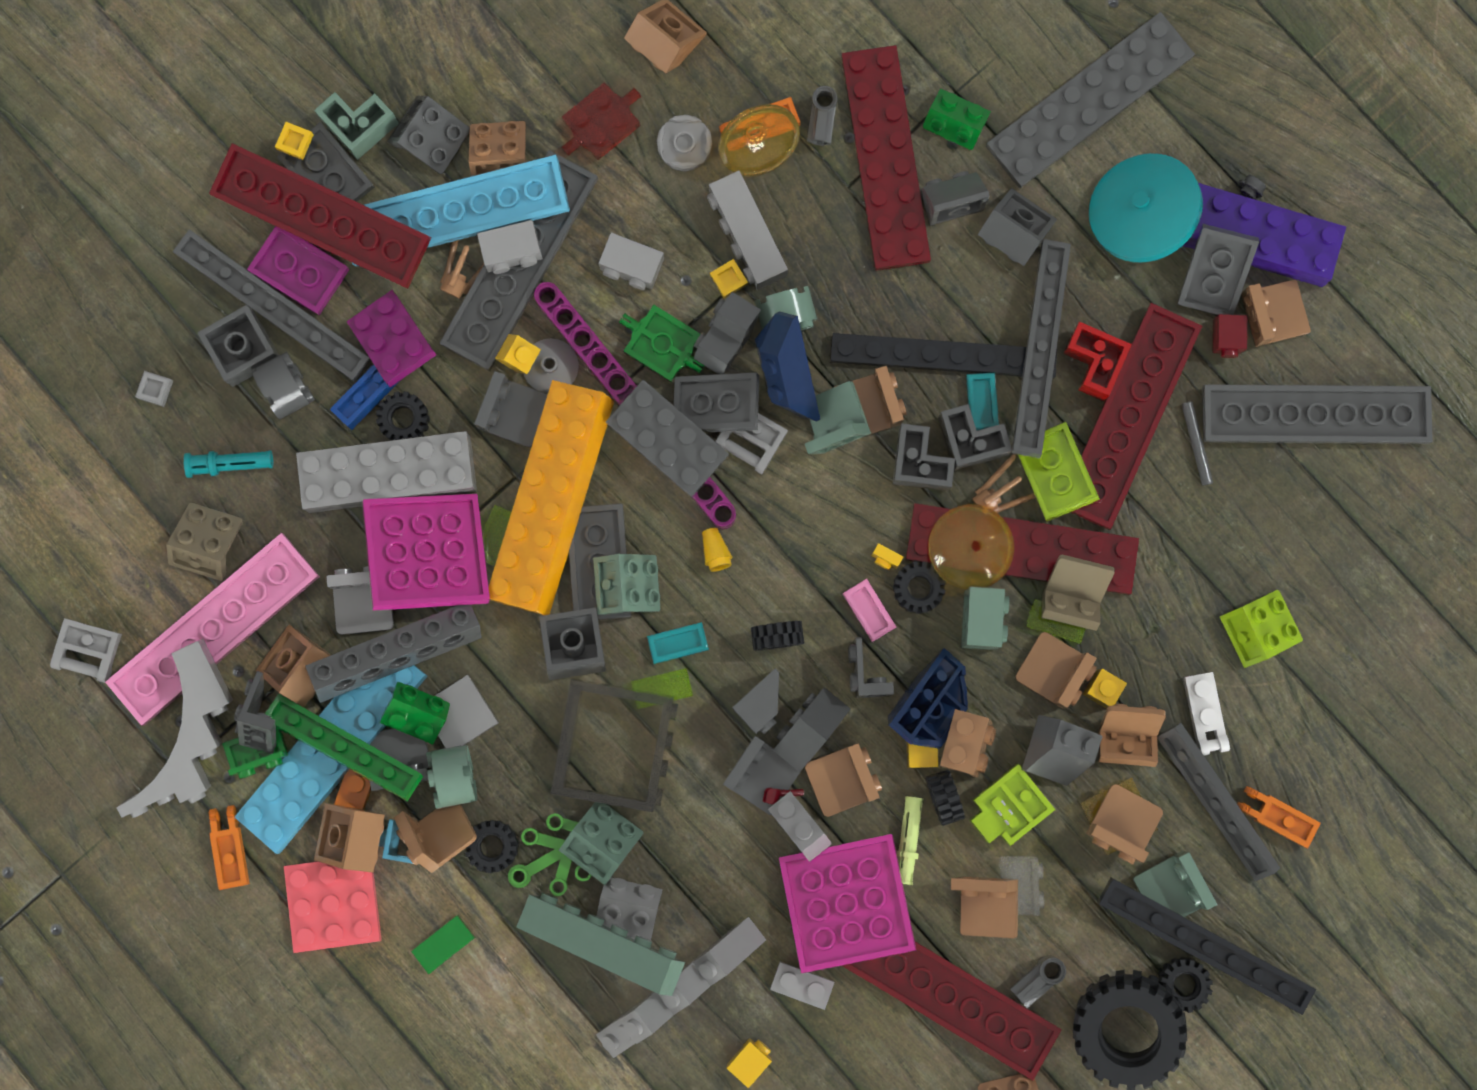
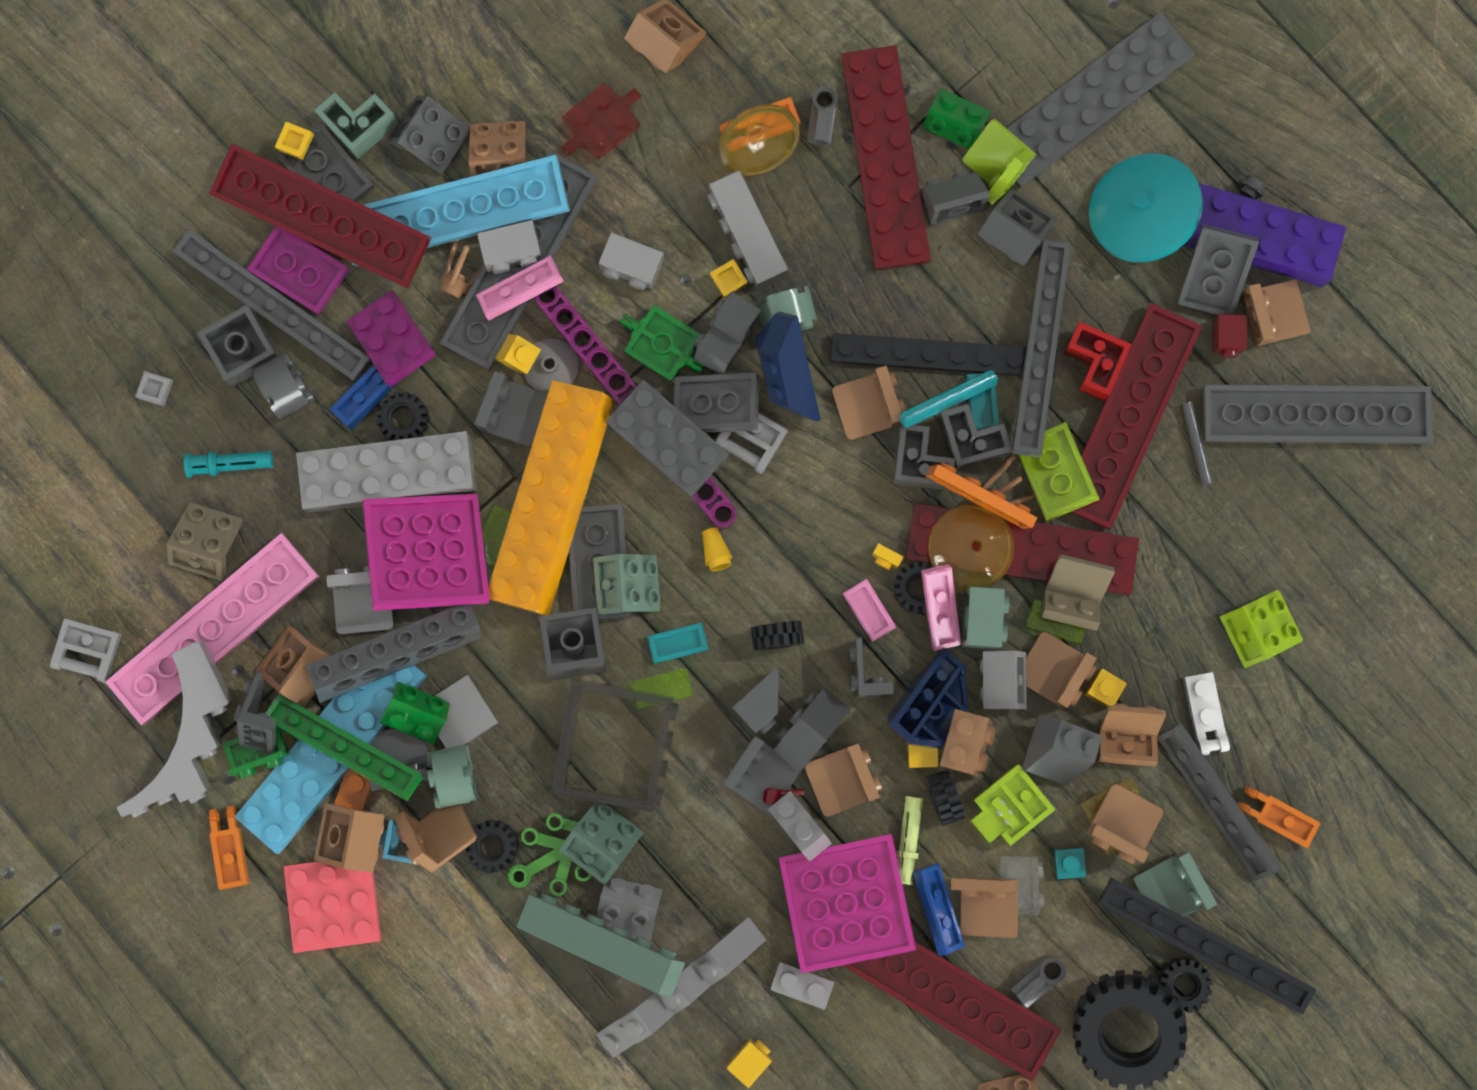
(443, 944): green tile -> none
(519, 288): none -> bright pink tile
(684, 143): light grey tile -> none
(840, 420): sand green bracket -> none
(938, 909): none -> blue tile
(941, 607): none -> bright pink tile
(948, 398): none -> teal axle
(971, 490): none -> orange plate
(998, 159): none -> lime bracket
(1003, 680): none -> light grey brick
(1069, 863): none -> teal plate

